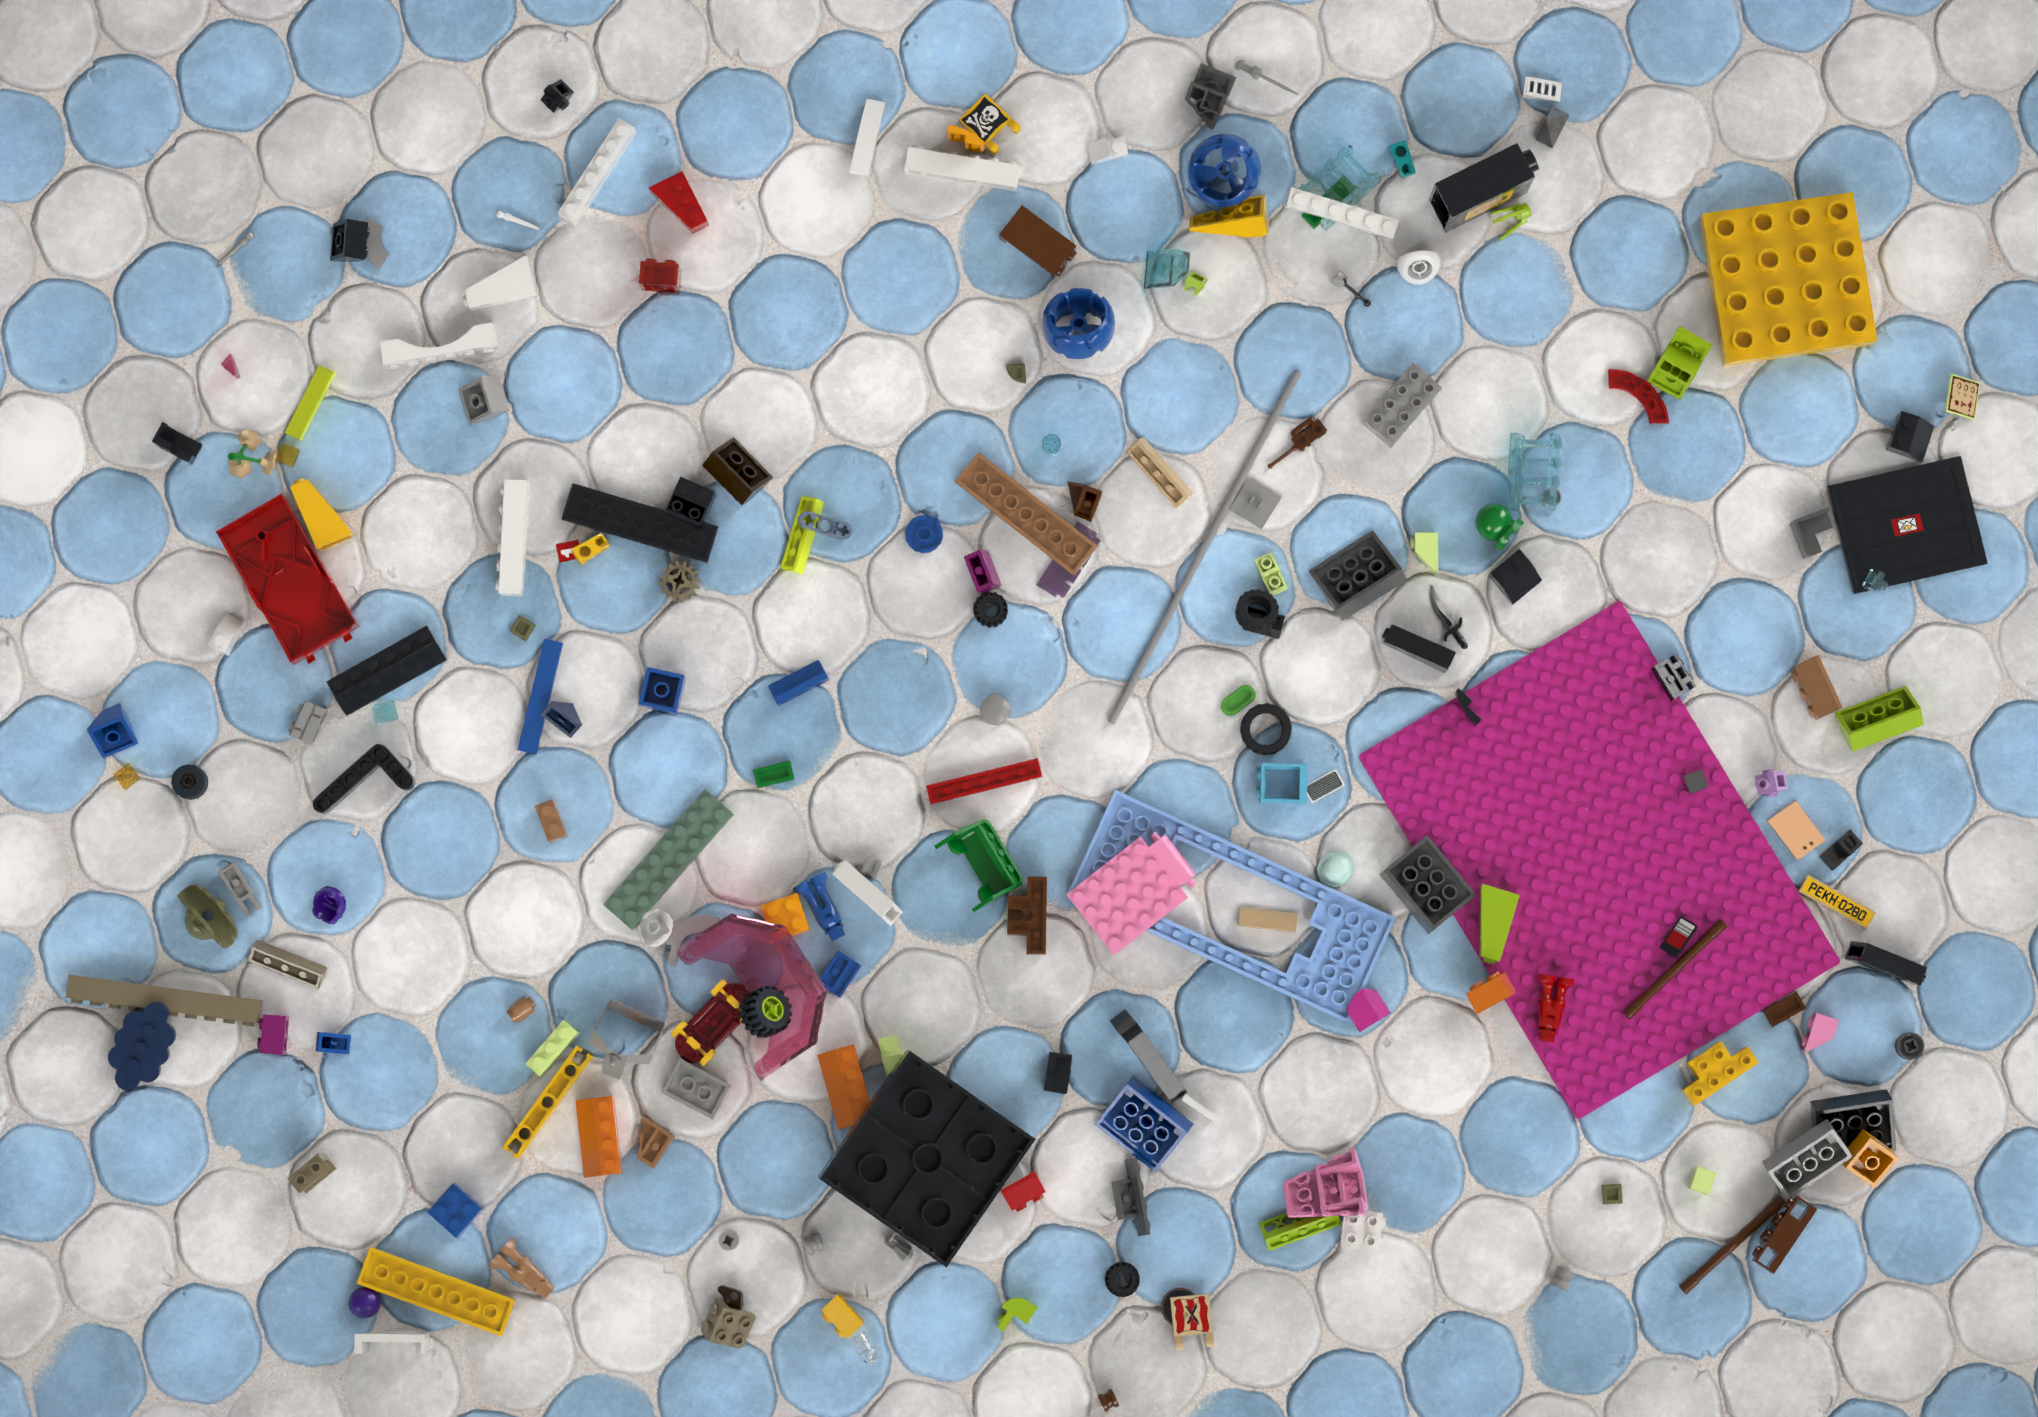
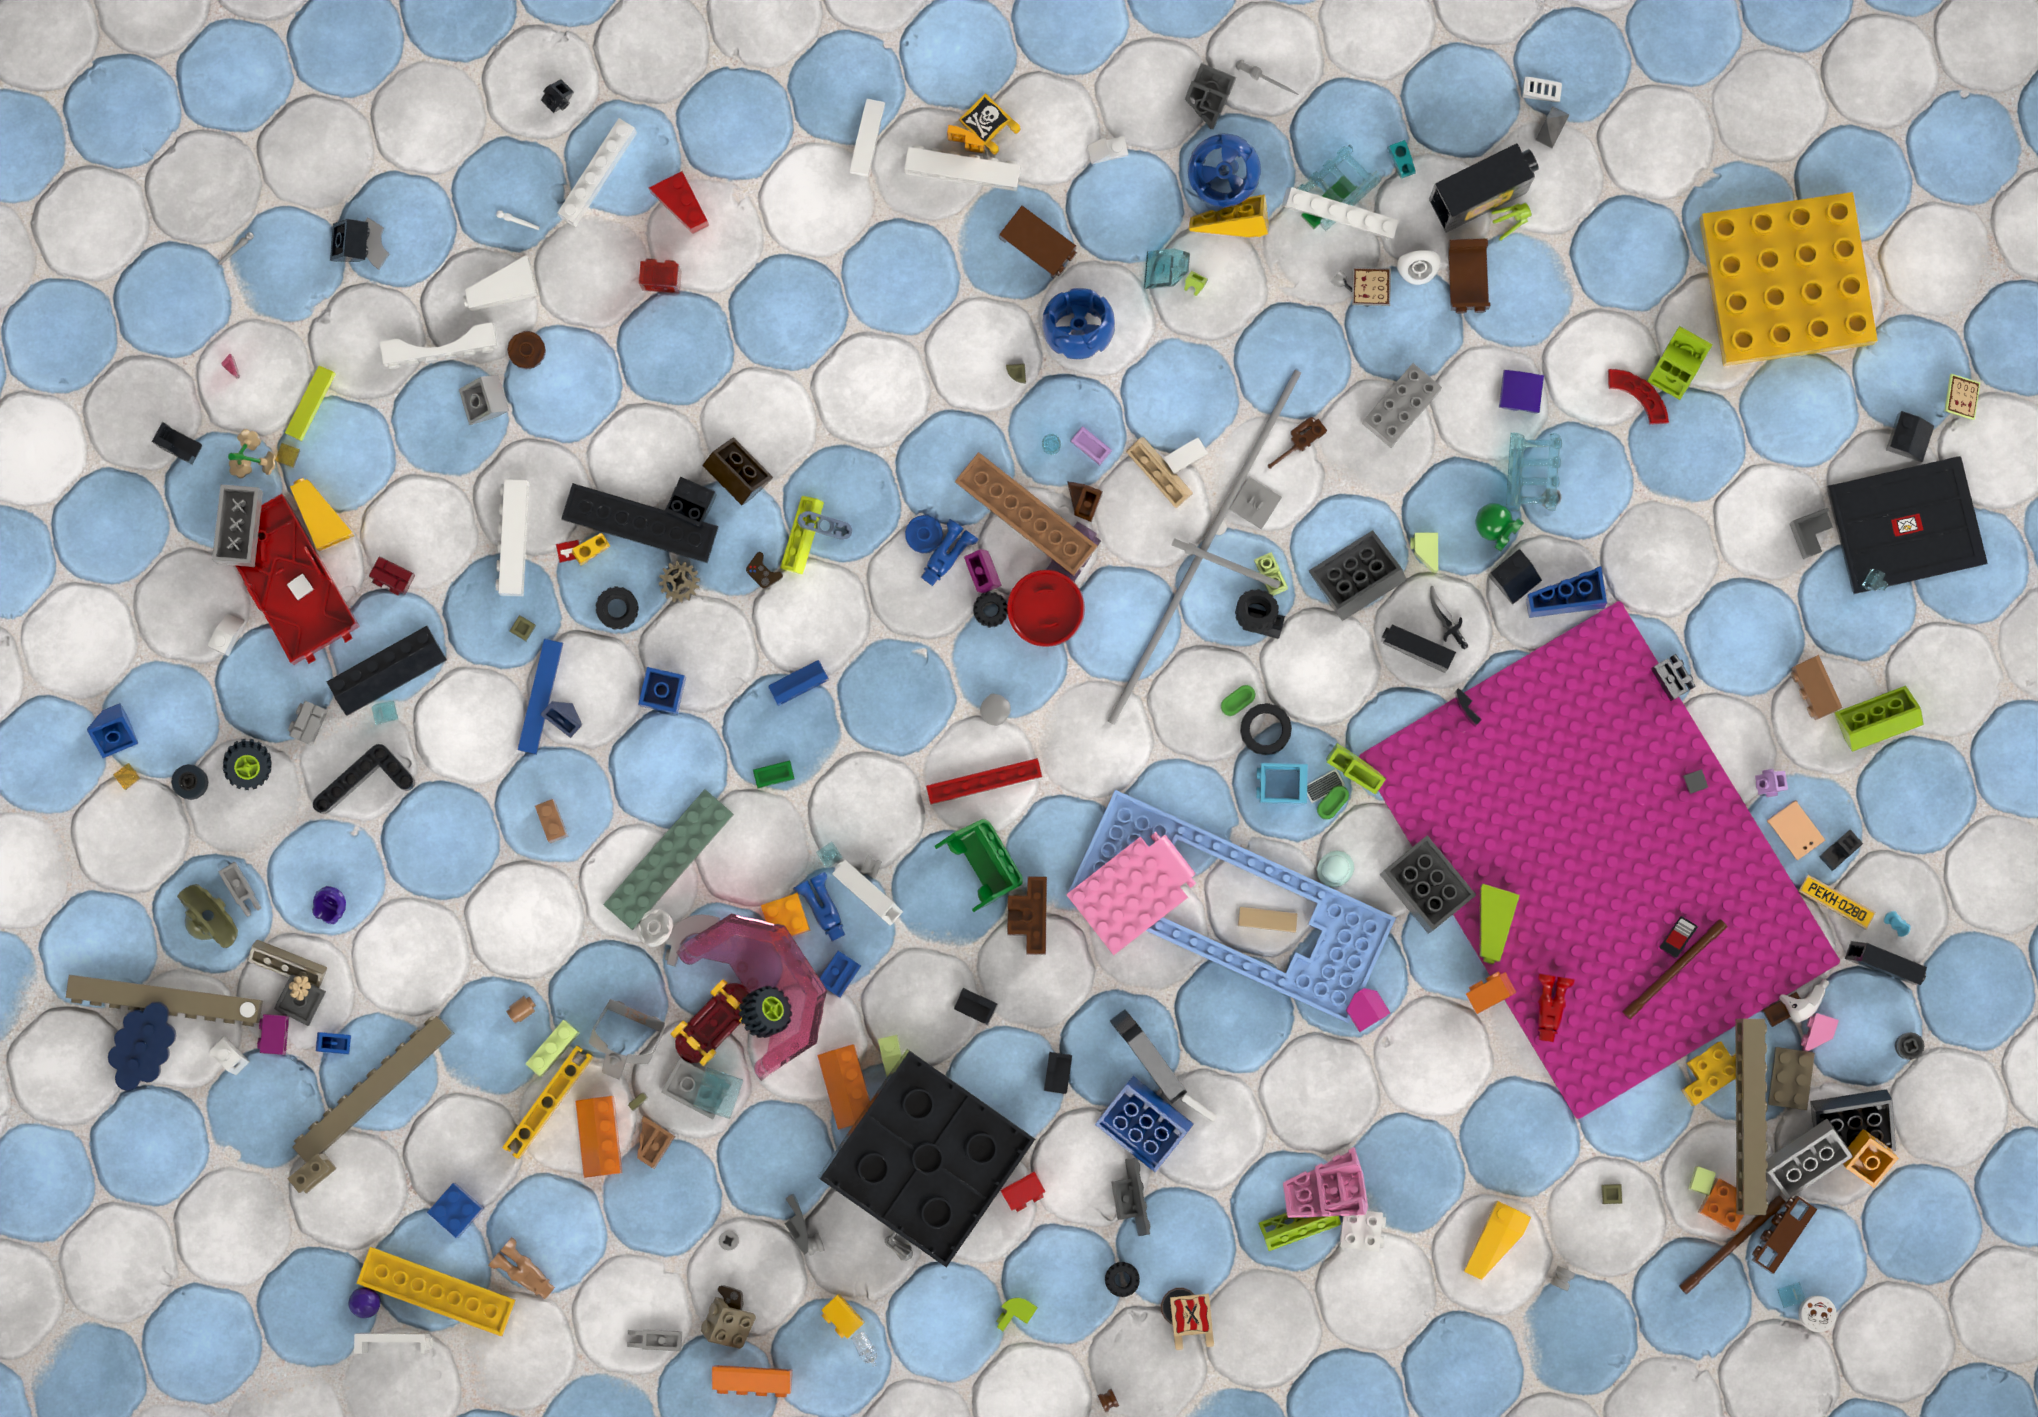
(228, 1056): none -> white torso
(237, 525): none -> light grey brick
(247, 764): none -> black wheel
(247, 1009): none -> white sticker
(299, 987): none -> tan plant
(300, 587): none -> white tile
(300, 1010): none -> dark grey tile
(374, 1089): none -> dark tan brick
(392, 576): none -> dark red brick
(526, 350): none -> reddish brown tile
(602, 608): none -> black tyre
(640, 1099): none -> olive tile
(657, 1340): none -> light grey hinge
(718, 1093): none -> clear light blue slope
(751, 1380): none -> orange slope
(761, 573): none -> dark brown piece
(797, 1226): none -> dark grey slope
(829, 854): none -> clear light blue tile
(940, 561): none -> blue piece
(976, 1006): none -> black panel
(1046, 608): none -> red brick
(1091, 445): none -> lavender tile
(1186, 455): none -> white slope
(1192, 549): none -> light grey bar
(1332, 802): none -> bright green tile
(1355, 768): none -> lime slope
(1371, 286): none -> piece
(1468, 275): none -> reddish brown panel
(1498, 1236): none -> yellow wedge
(1521, 391): none -> dark purple slope
(1569, 596): none -> blue wedge
(1721, 1205): none -> orange brick
(1751, 1117): none -> dark tan brick
(1791, 1078): none -> dark tan plate
(1791, 1294): none -> clear light blue slope
(1804, 1008): none -> white animal
(1817, 1313): none -> white head
(1897, 923): none -> medium azure piece

